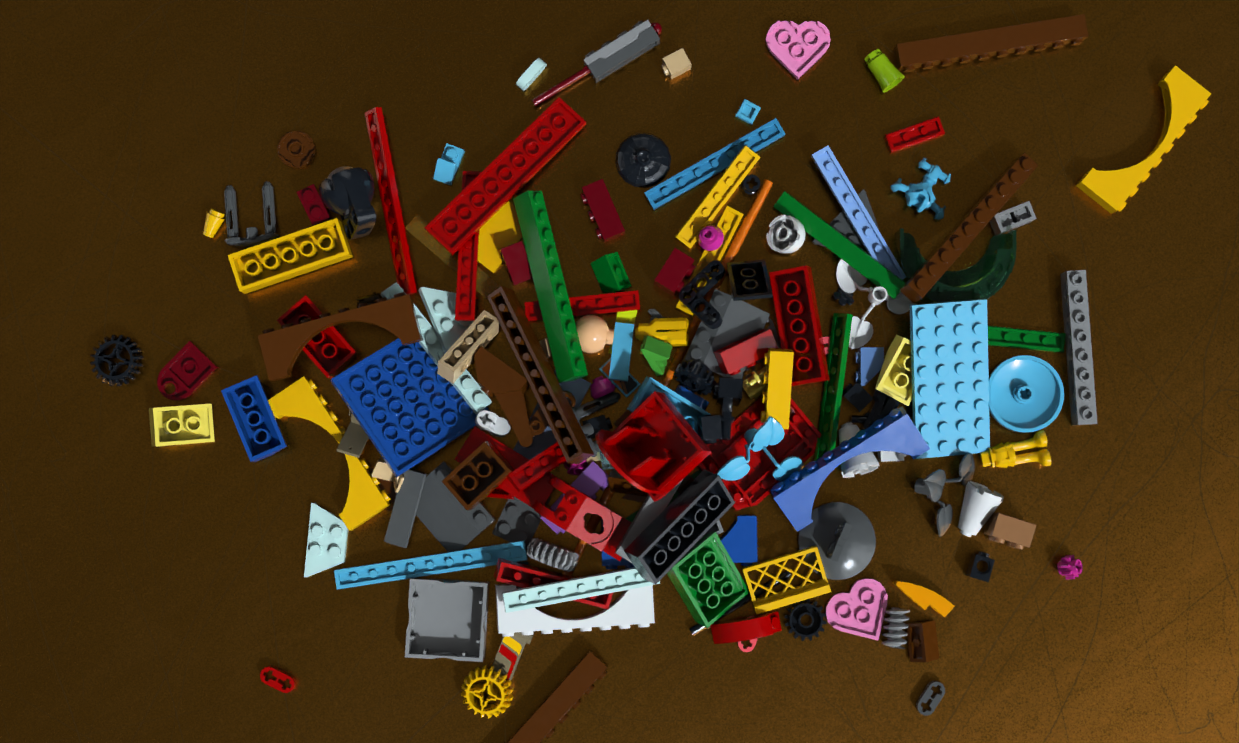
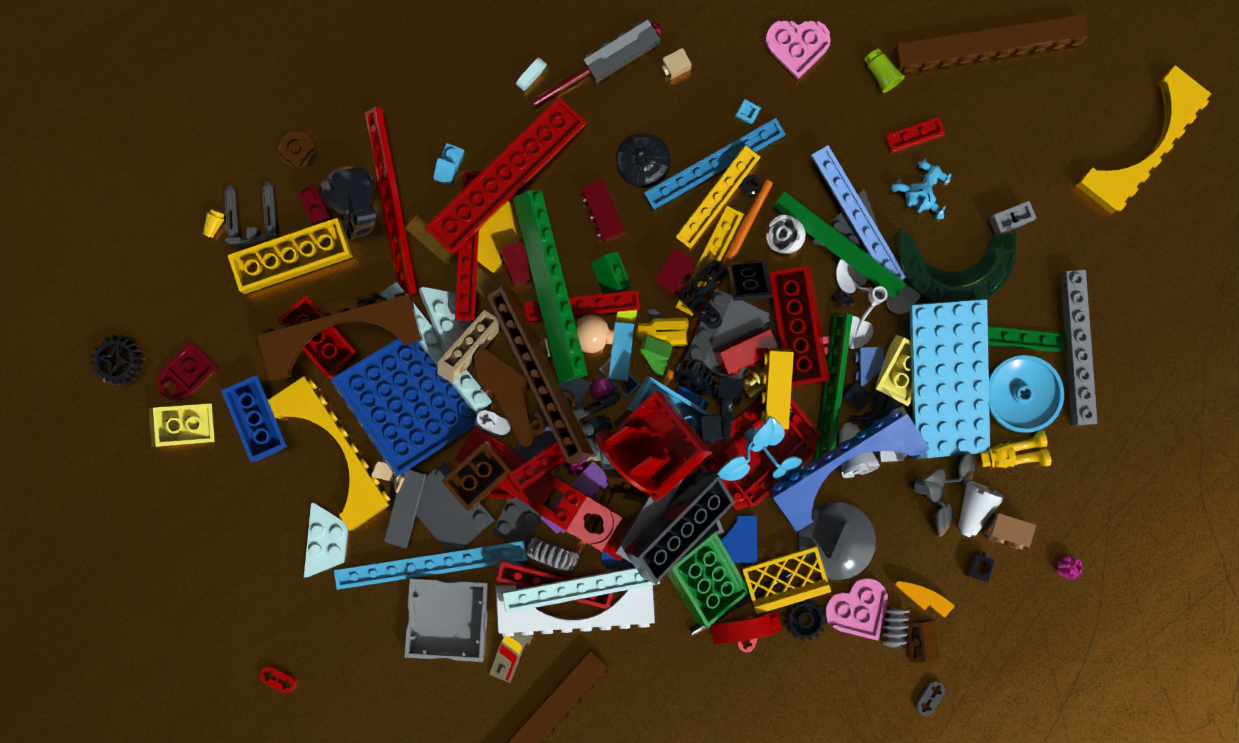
(353, 439): dark tan door -> none
(472, 690): yellow gear -> none
(708, 241): dark pink cone -> none
(968, 228): reddish brown brick -> none

